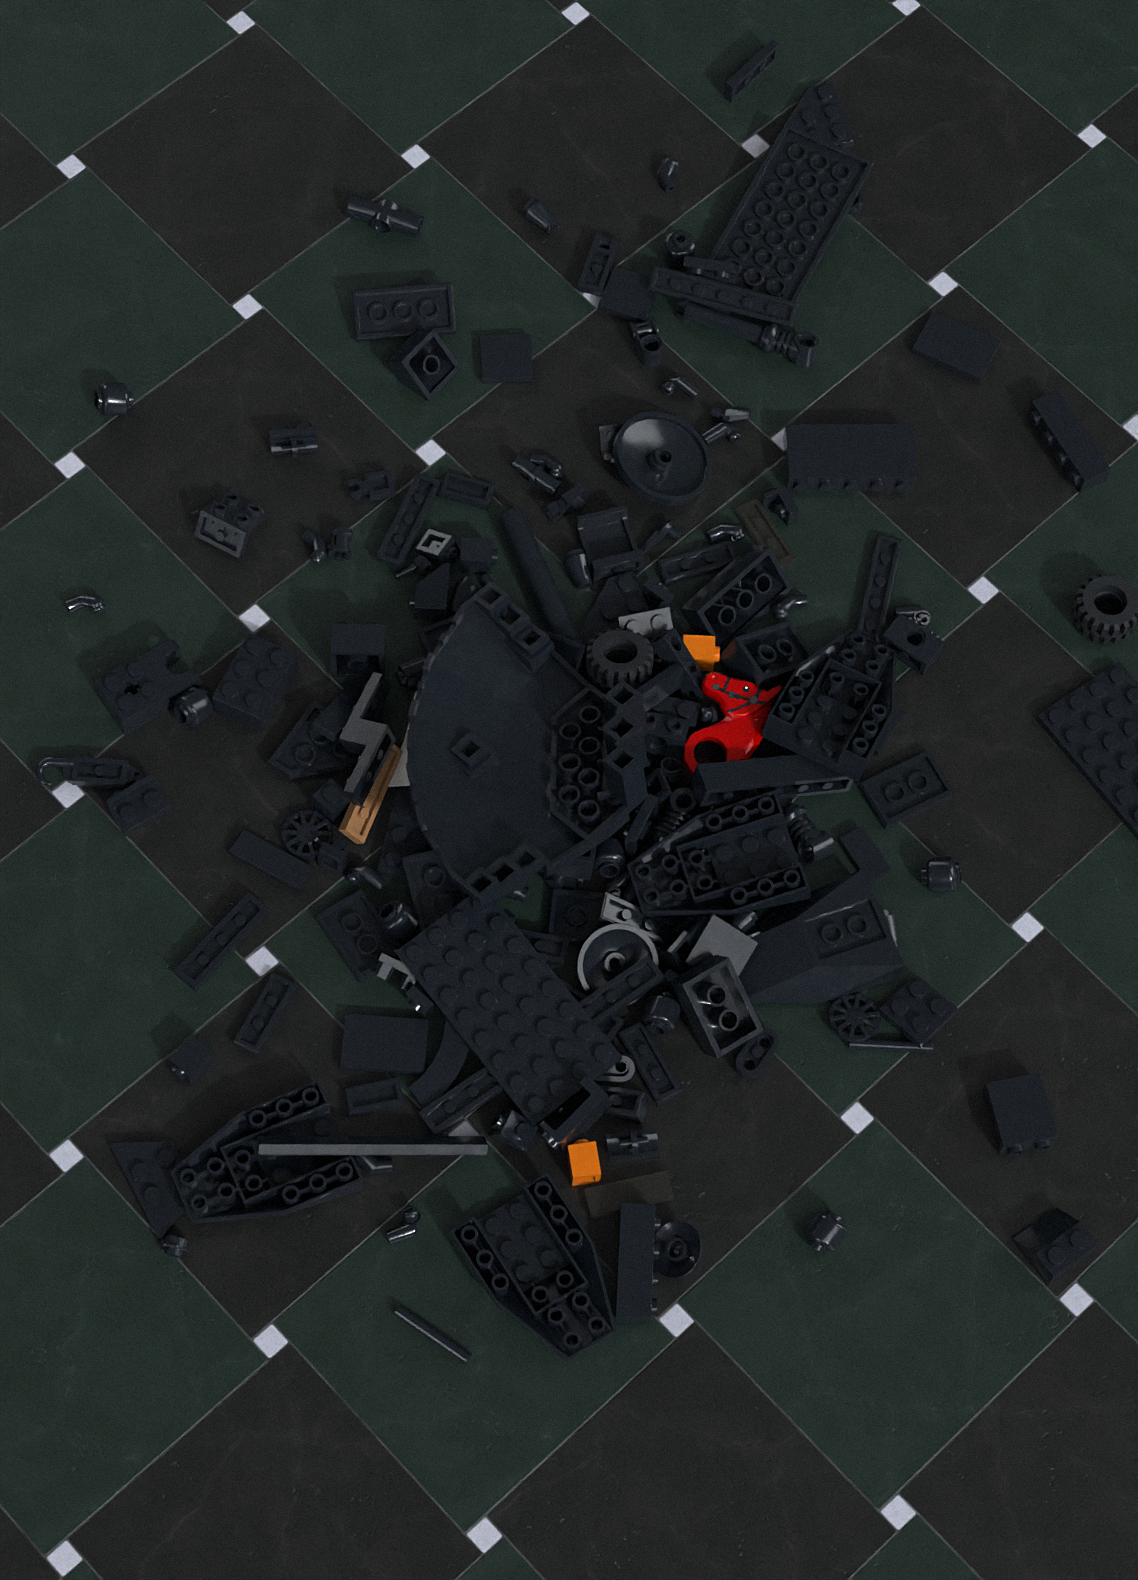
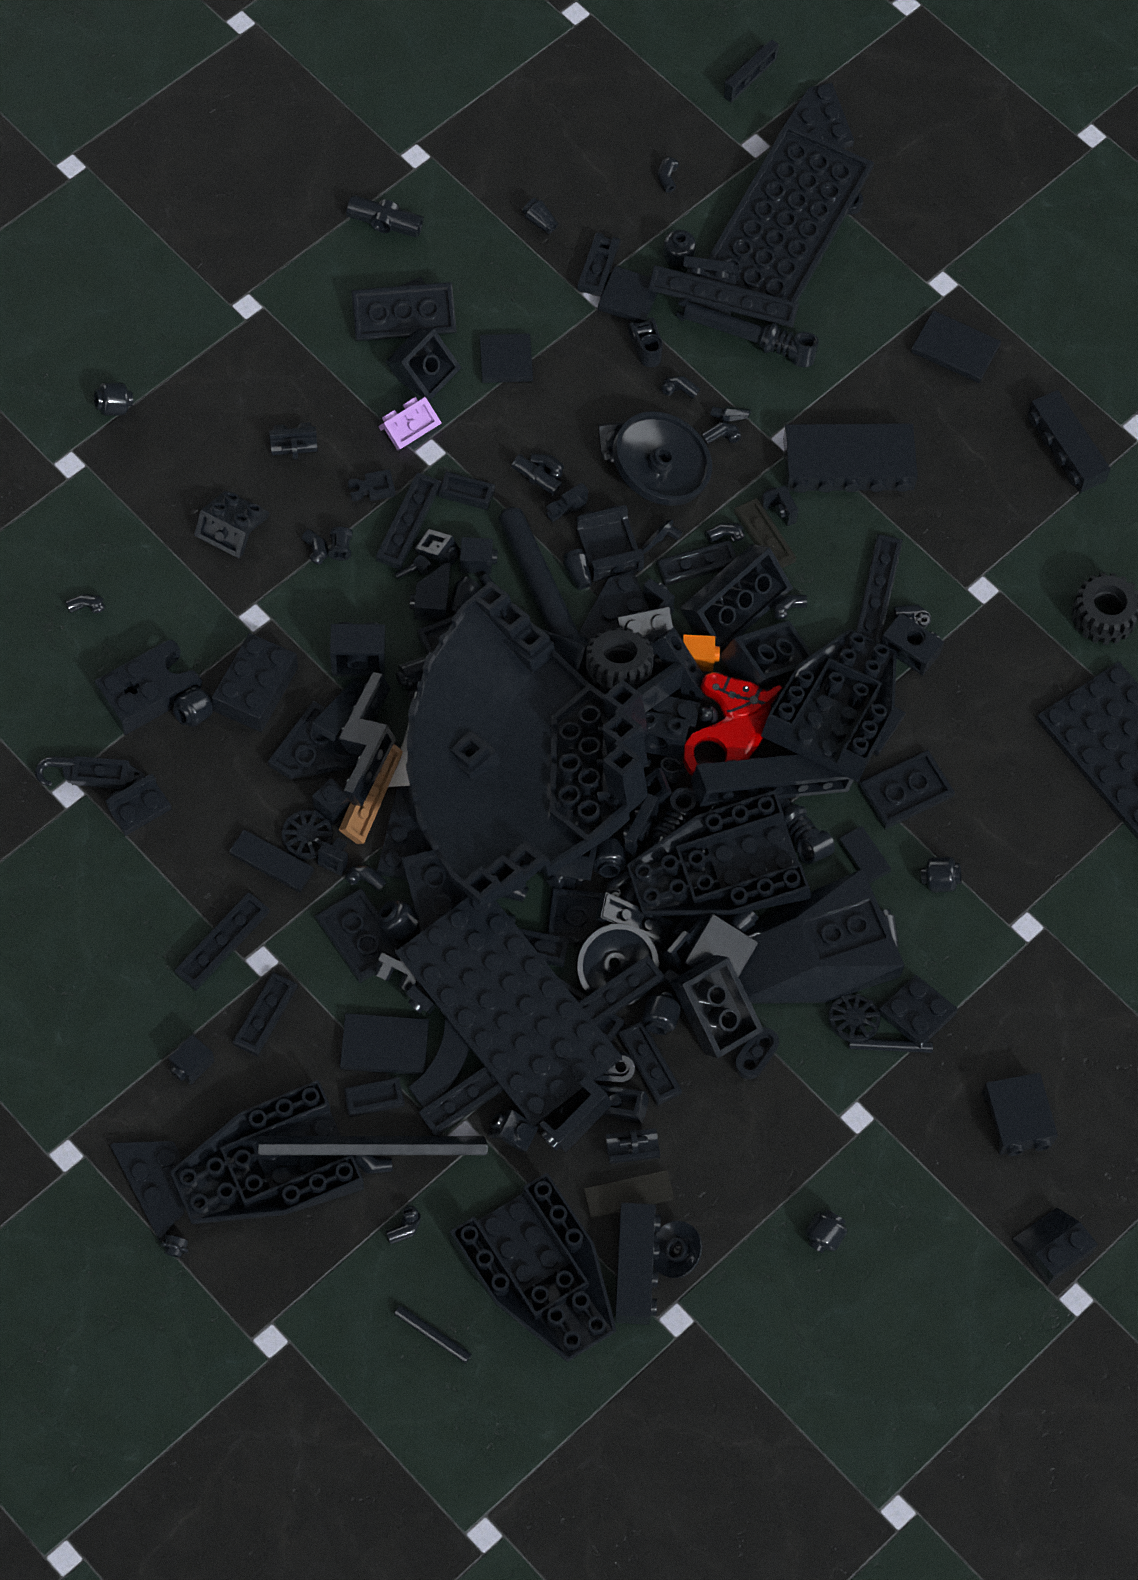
(410, 423): none -> lavender bracket
(583, 1162): orange brick -> none

